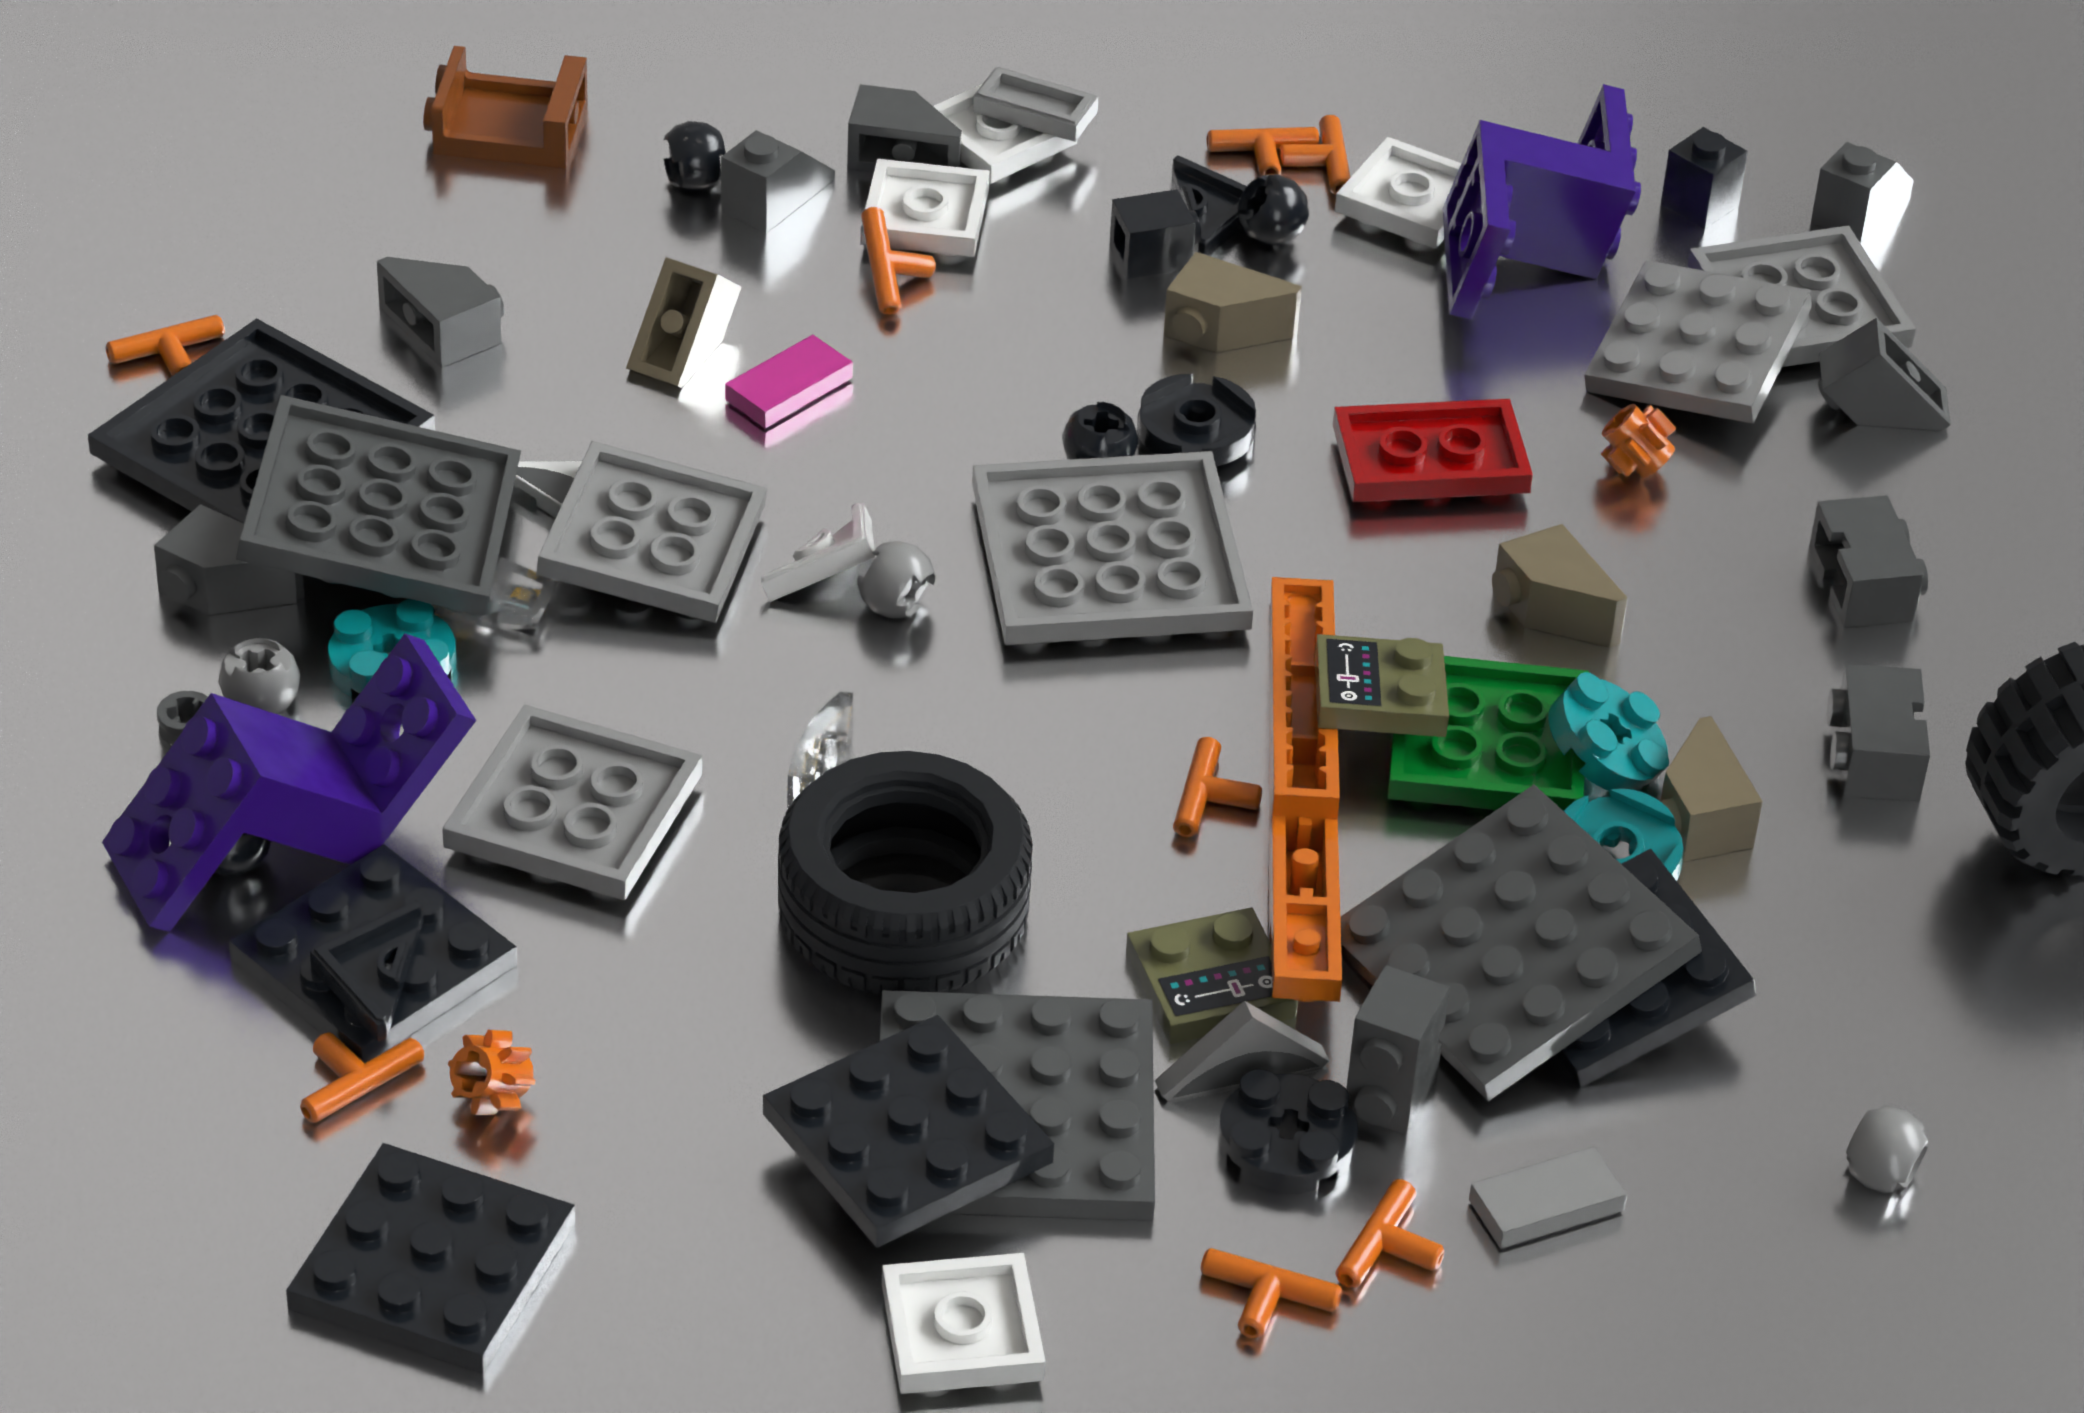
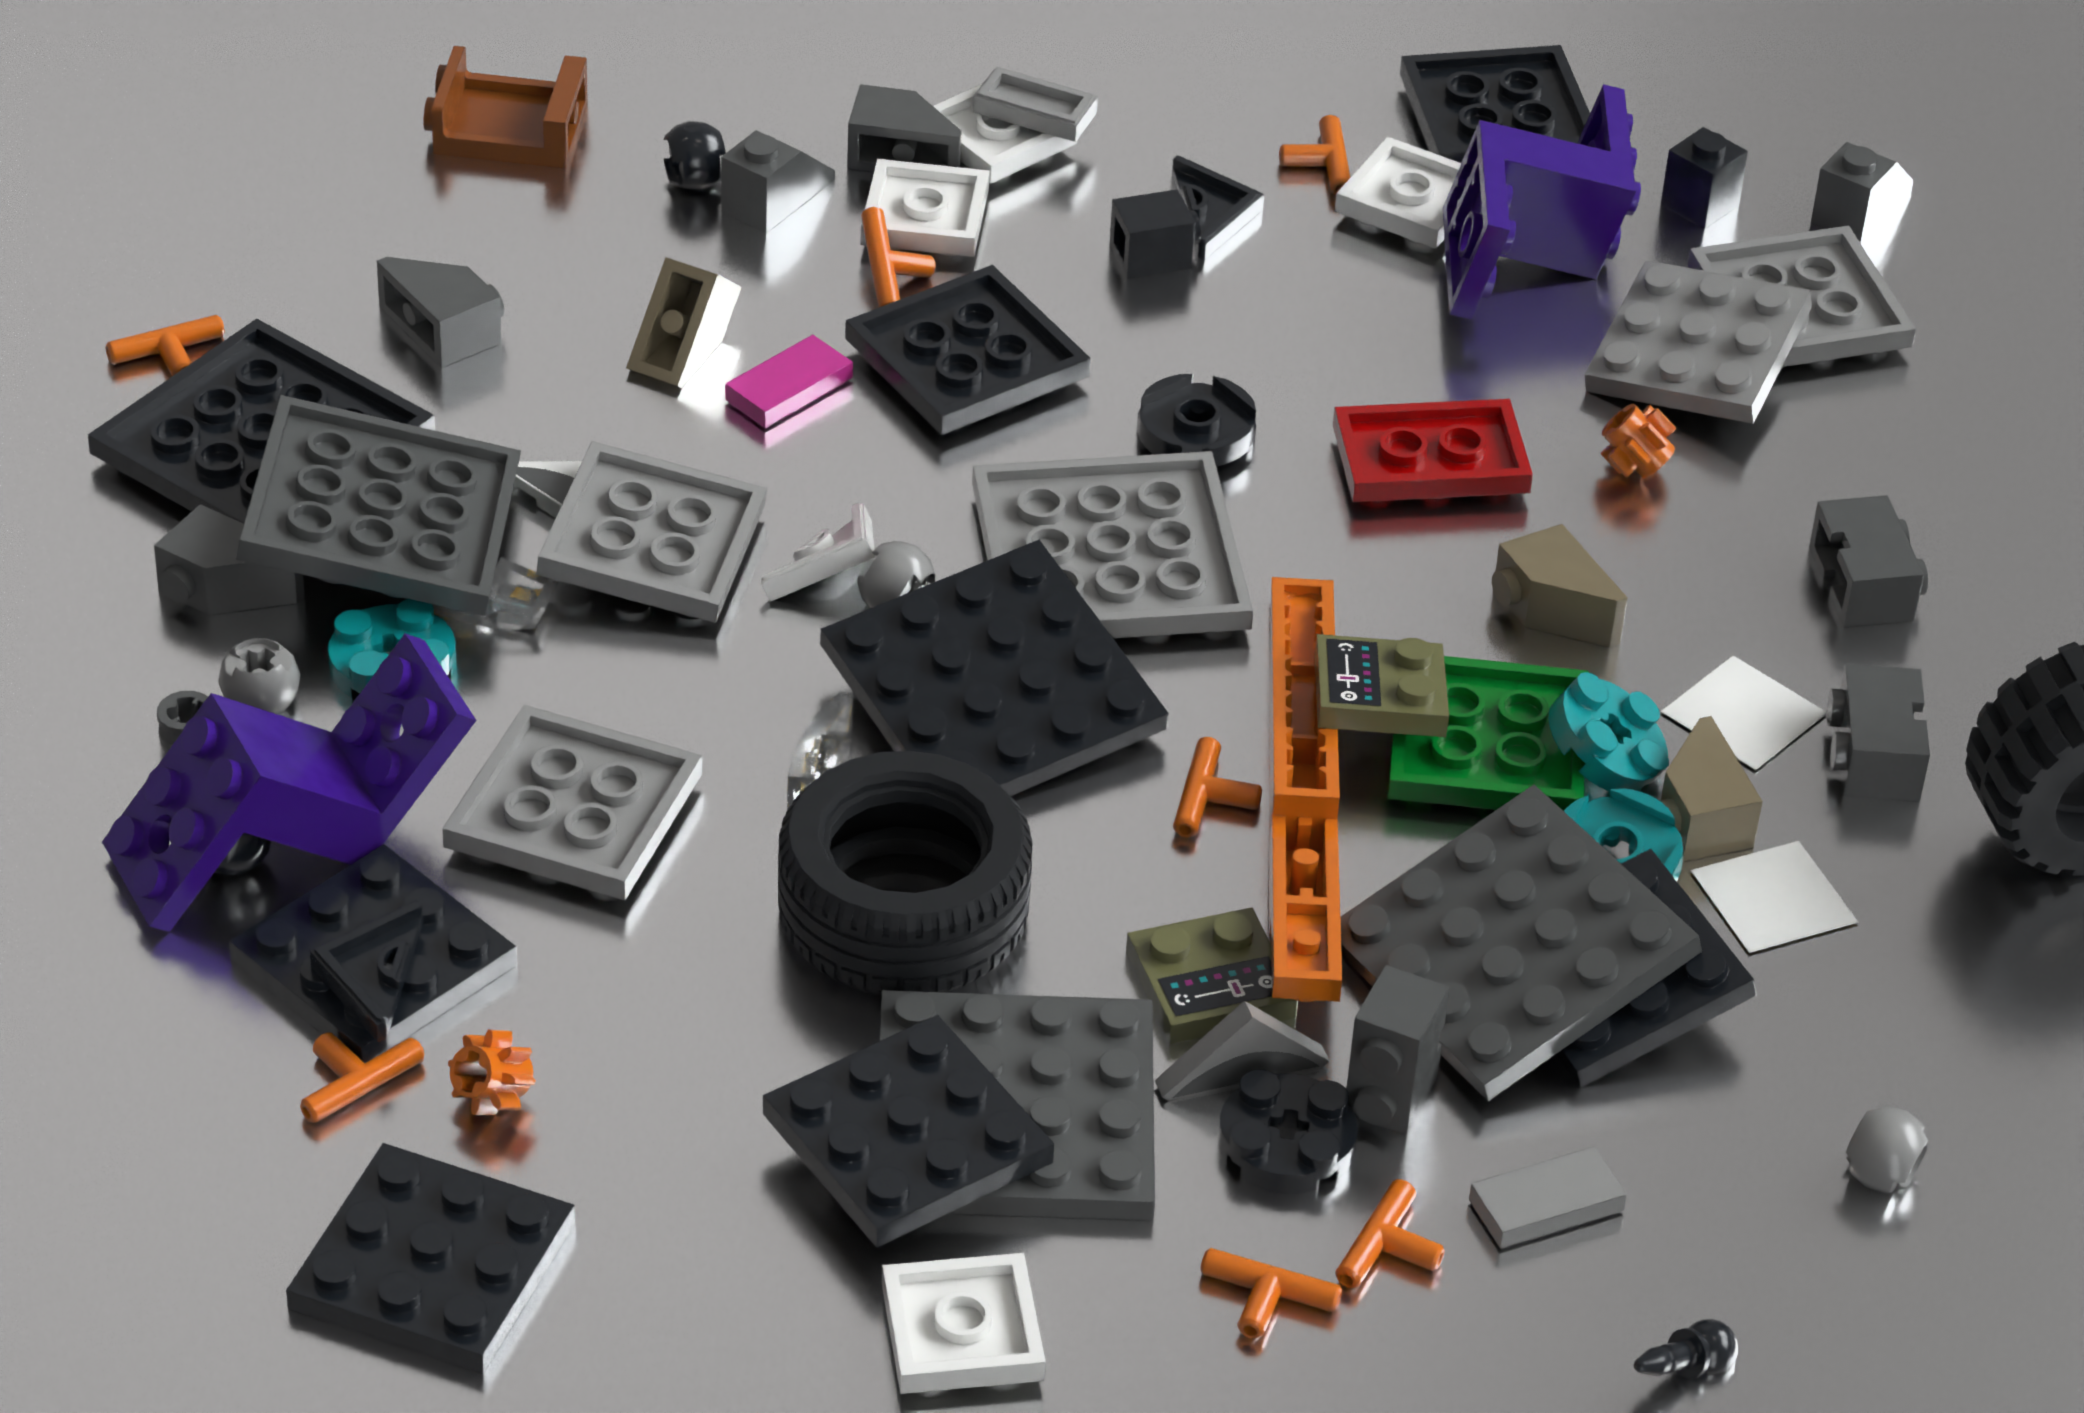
(967, 349): none -> black plate
(996, 672): none -> black plate
(1099, 433): black piece -> none
(1229, 306): dark tan slope -> none
(1262, 141): orange piece -> none
(1273, 209): black piece -> none
(1506, 87): none -> black plate
(1701, 1349): none -> black bar
(1749, 709): none -> white sticker
(1774, 896): none -> white sticker
(1881, 382): dark grey slope -> none

